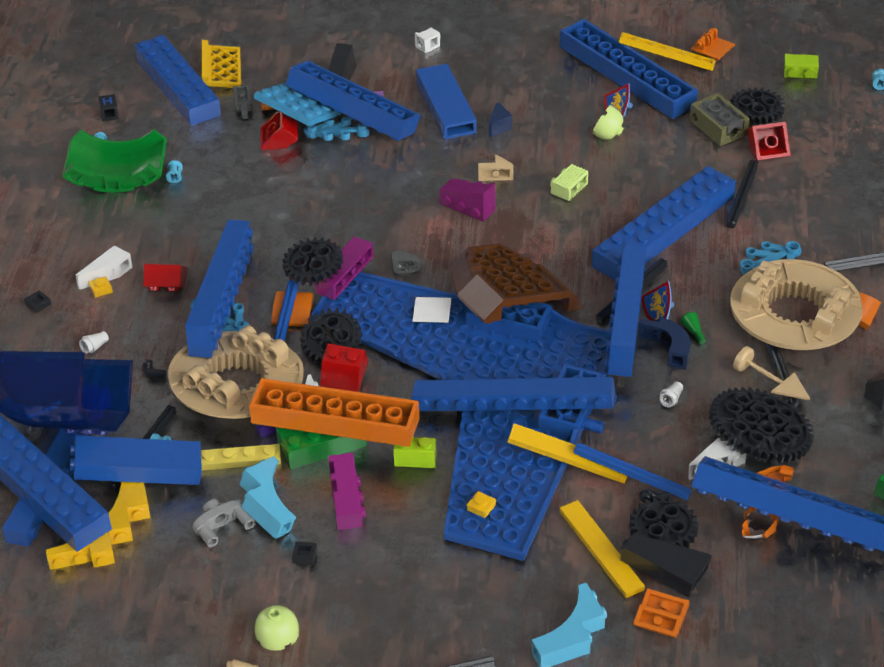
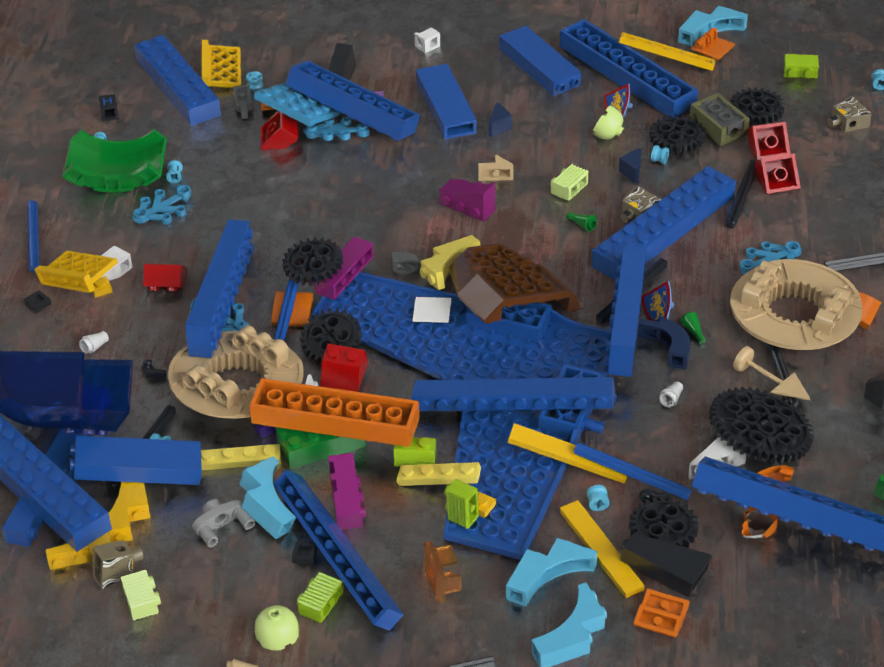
(33, 235): none -> blue axle
(75, 271): none -> yellow fence
(113, 561): none -> dark tan torso
(140, 595): none -> yellowish green brick
(142, 215): none -> dark azure plant
(255, 81): none -> medium azure wheel
(320, 597): none -> lime brick
(338, 550): none -> blue brick
(434, 560): none -> clear orange panel
(436, 268): none -> light yellow arch
(438, 473): none -> light yellow plate
(461, 503): none -> lime brick
(538, 569): none -> medium azure arch
(540, 60): none -> blue brick
(587, 222): none -> green cone
(597, 498): none -> medium azure wheel
(630, 165): none -> dark blue slope
(637, 203): none -> dark tan torso
(659, 154): none -> medium azure wheel
(677, 134): none -> black gear
(721, 19): none -> medium azure arch
(778, 173): none -> red slope
(849, 115): none -> dark tan torso

